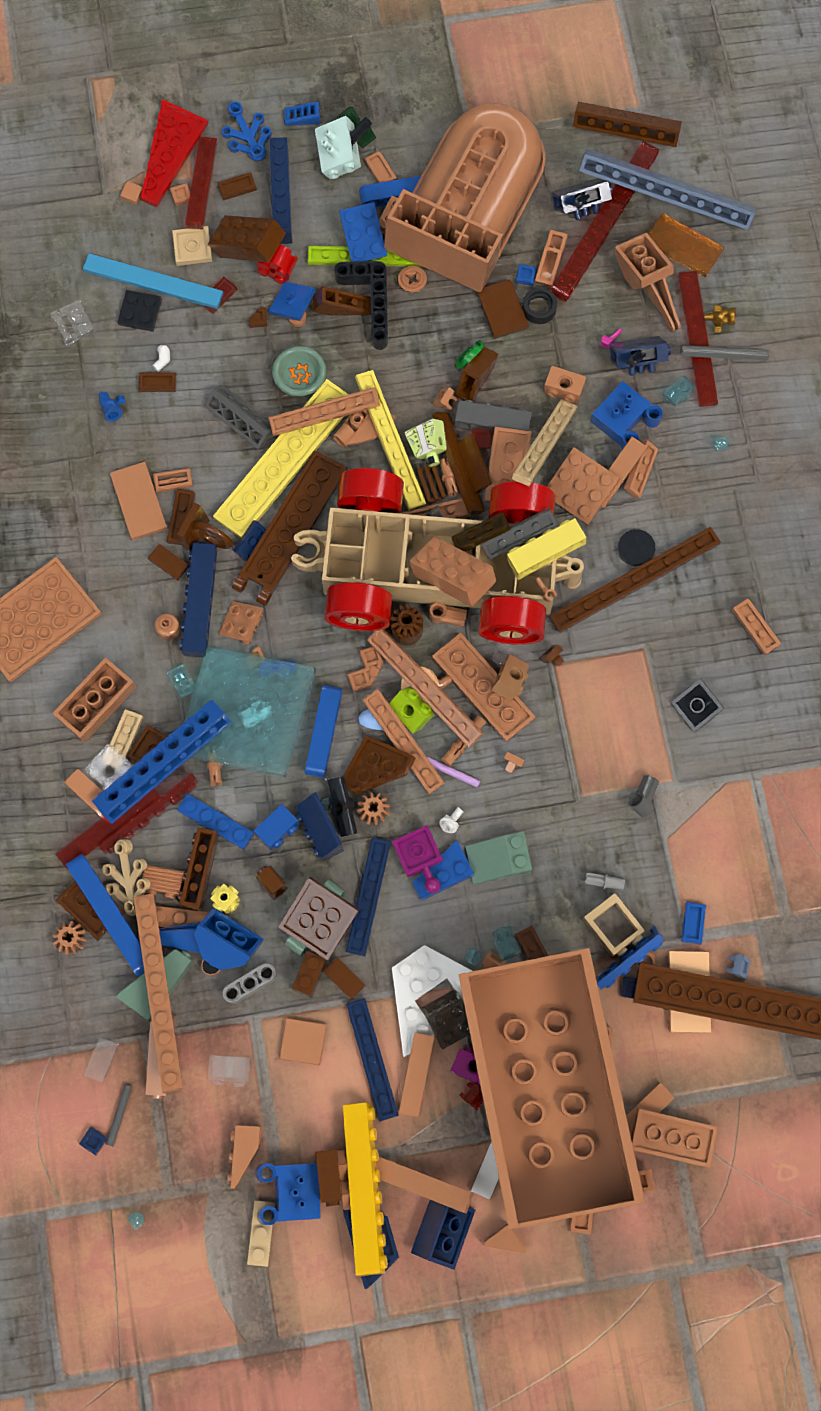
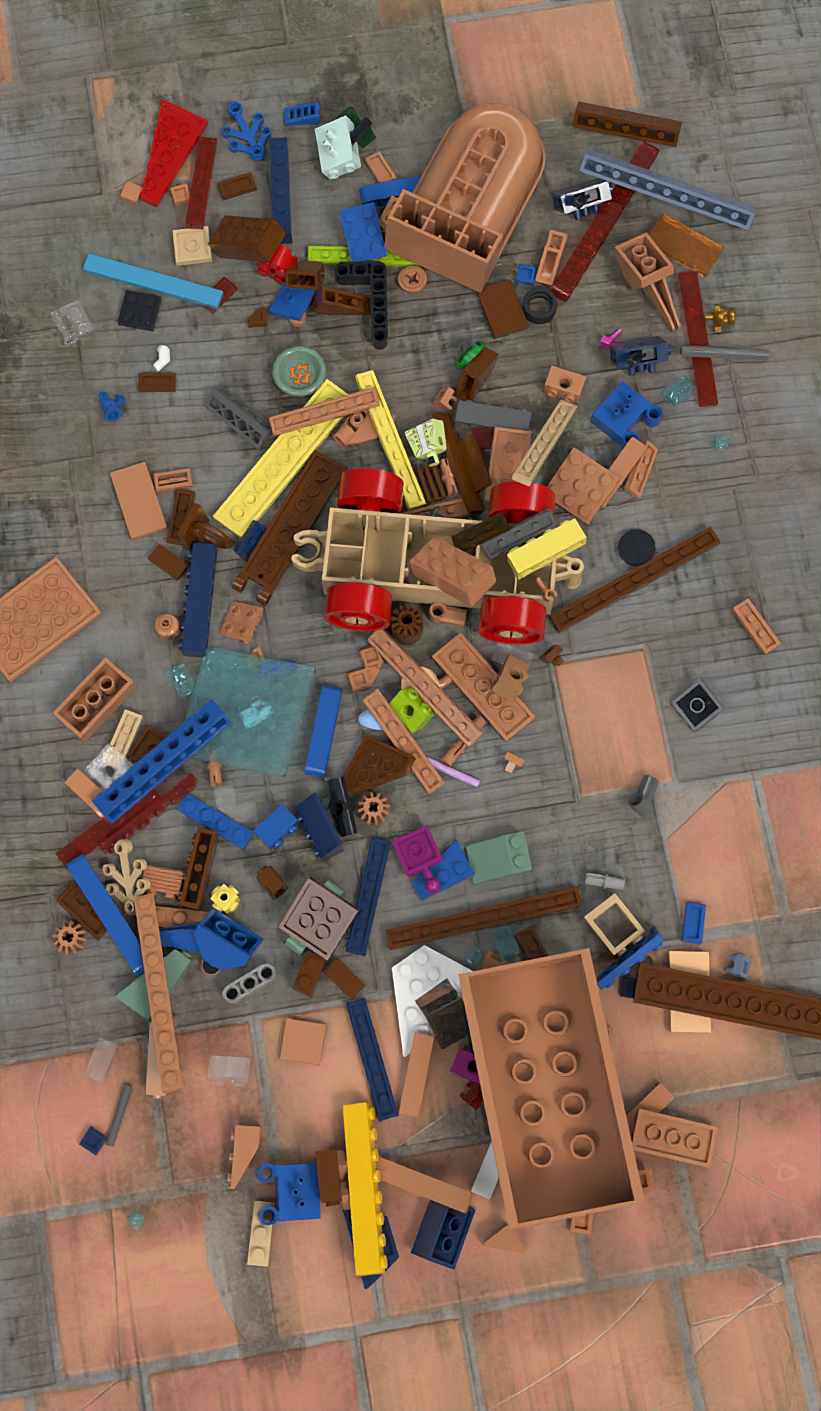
(305, 275): none -> reddish brown torso
(448, 823): white plate -> none
(483, 918): none -> reddish brown plate

